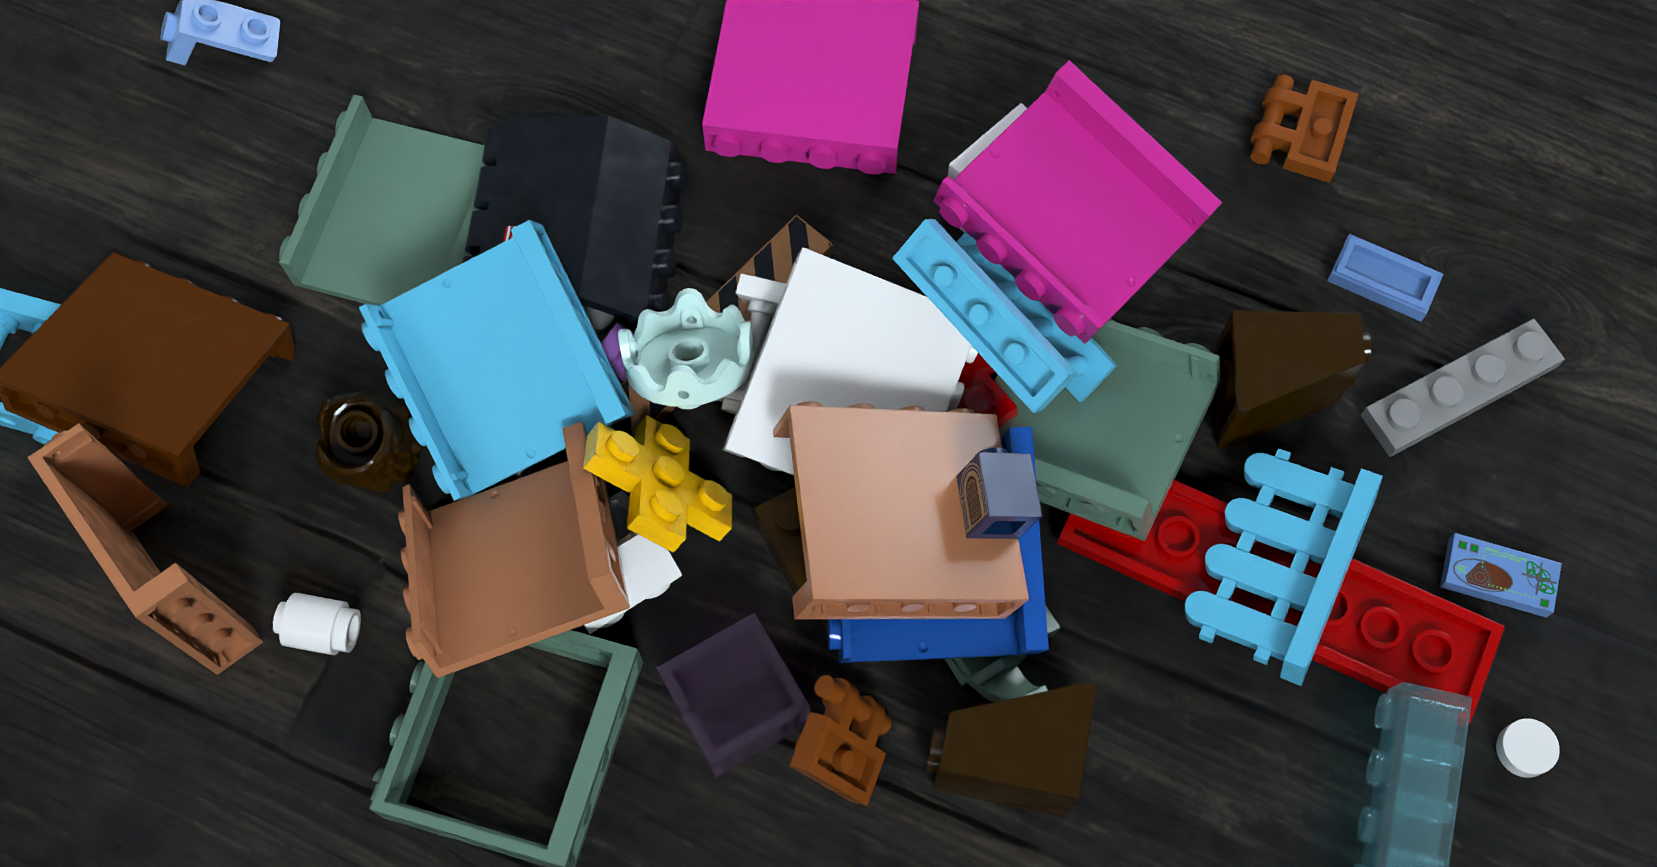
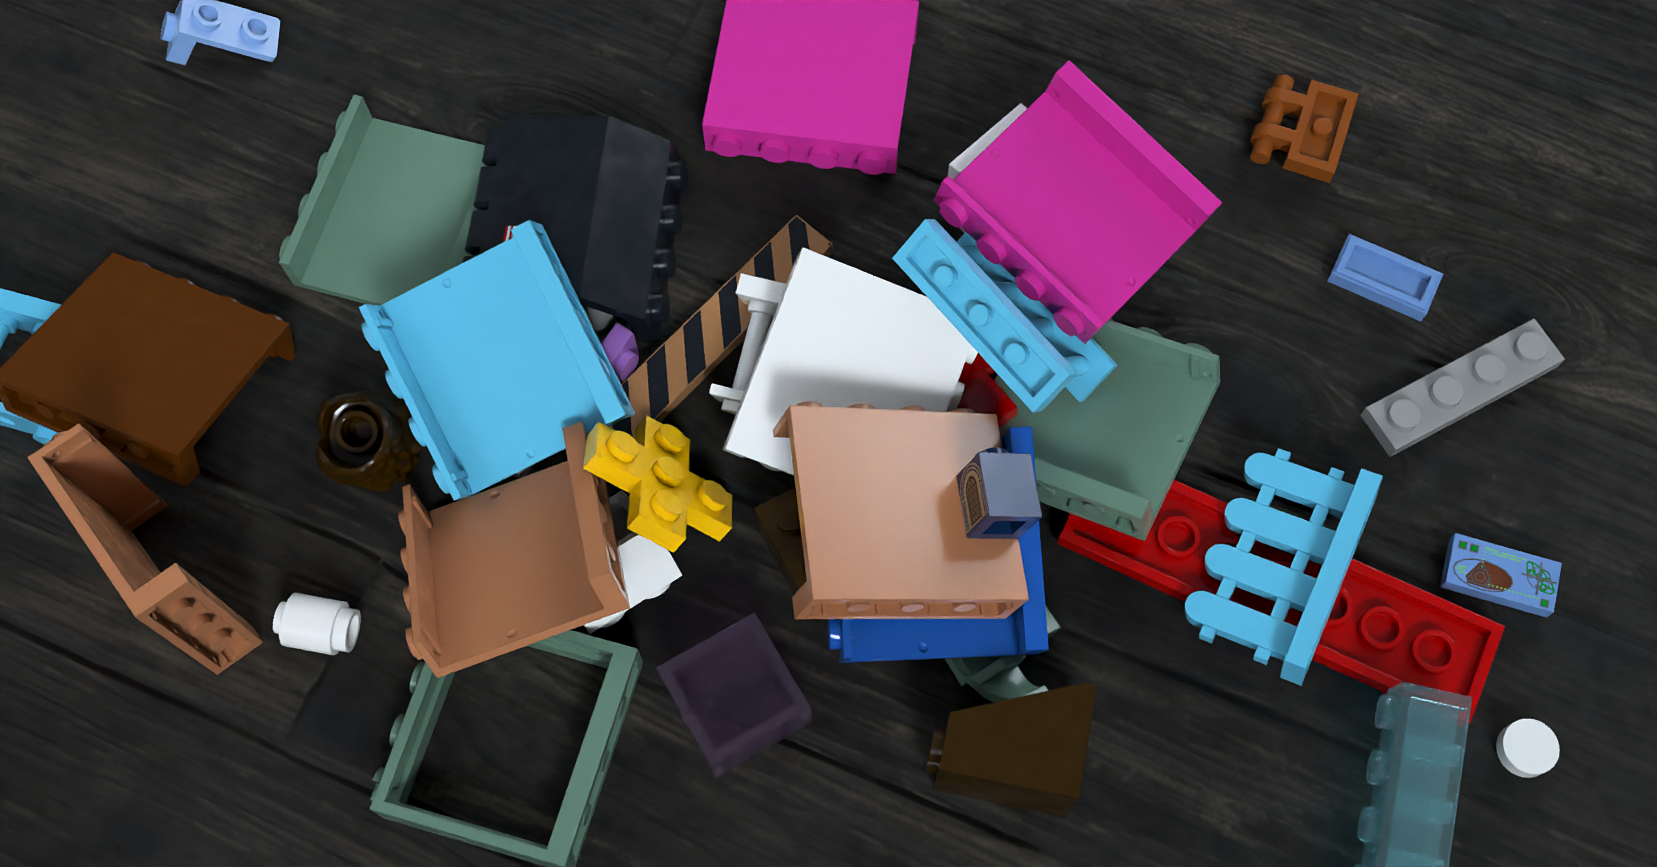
(713, 344): light aqua plate -> none
(835, 755): dark orange plate -> none
(1283, 368): dark brown slope -> none

